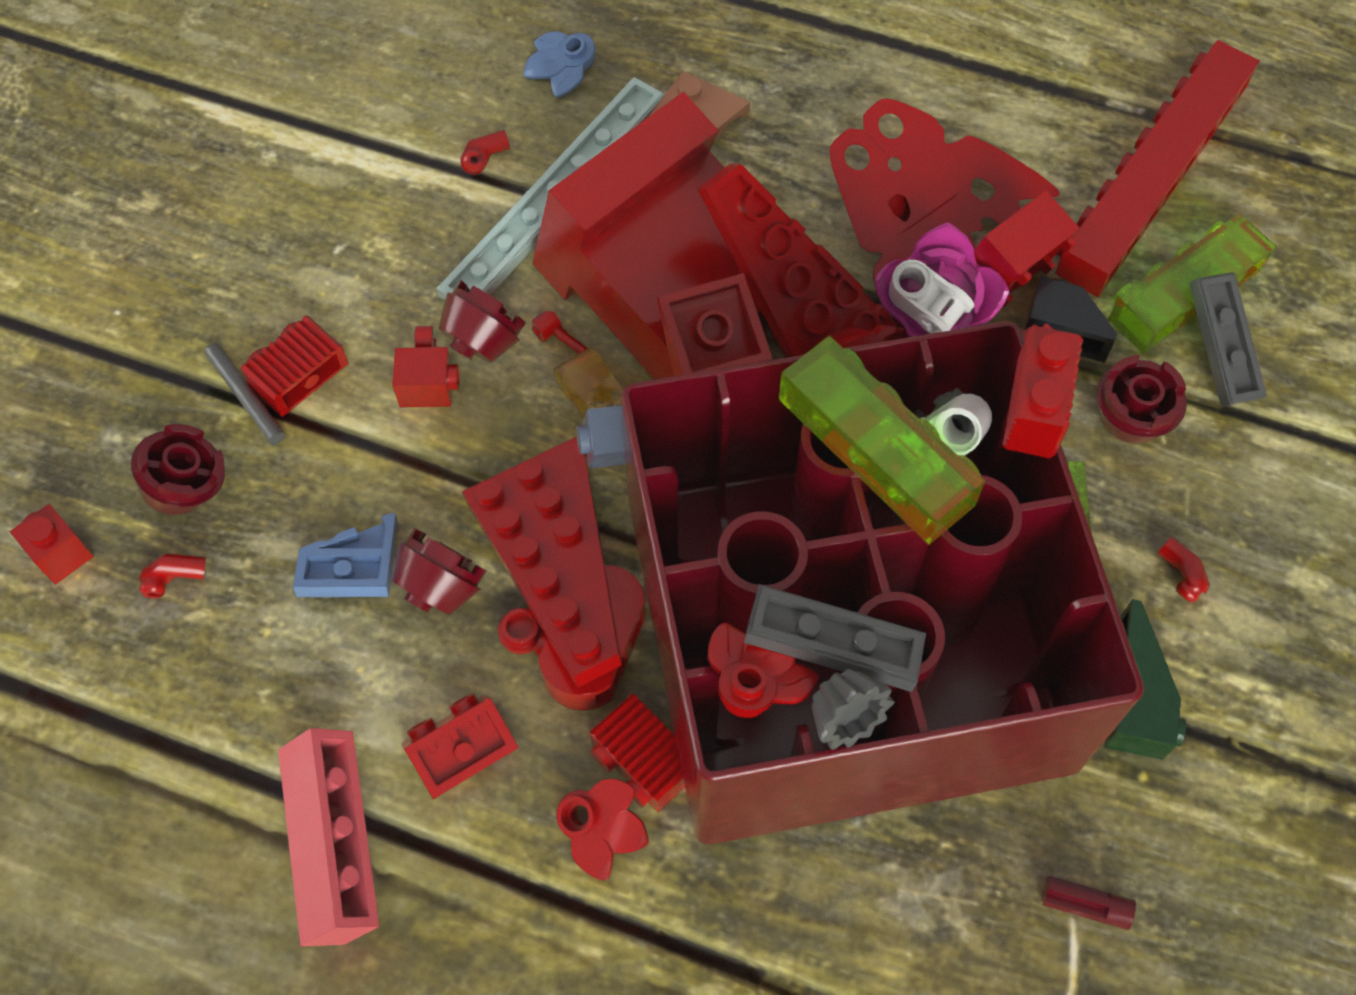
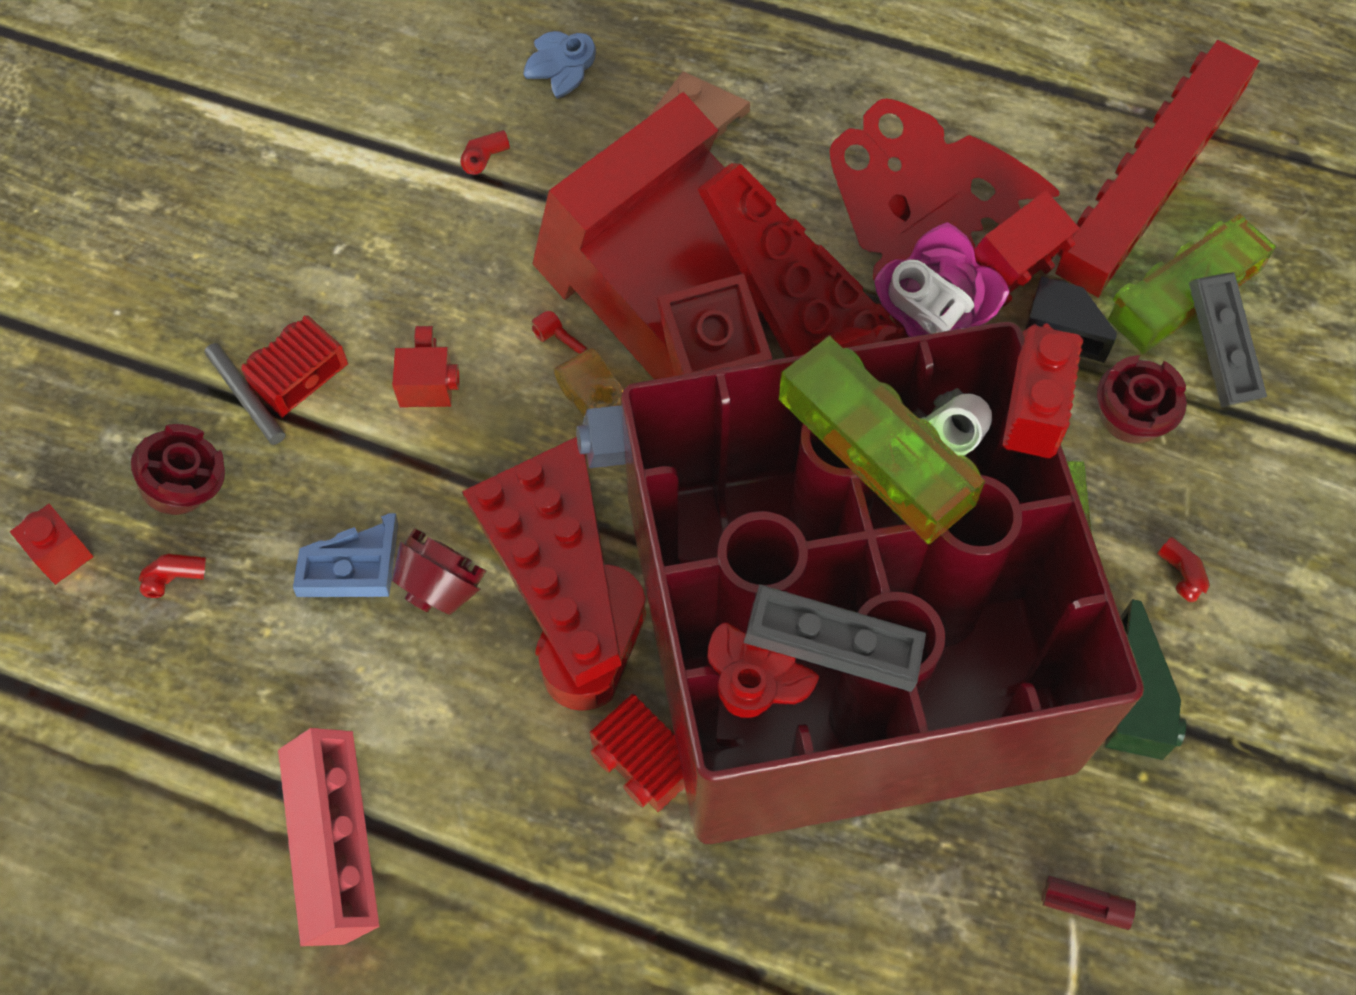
(458, 744): red bracket -> none
(478, 324): dark red cone -> none
(519, 228): light aqua tile -> none
(519, 631): red plate -> none
(609, 827): red plate -> none
(849, 707): dark grey piece -> none

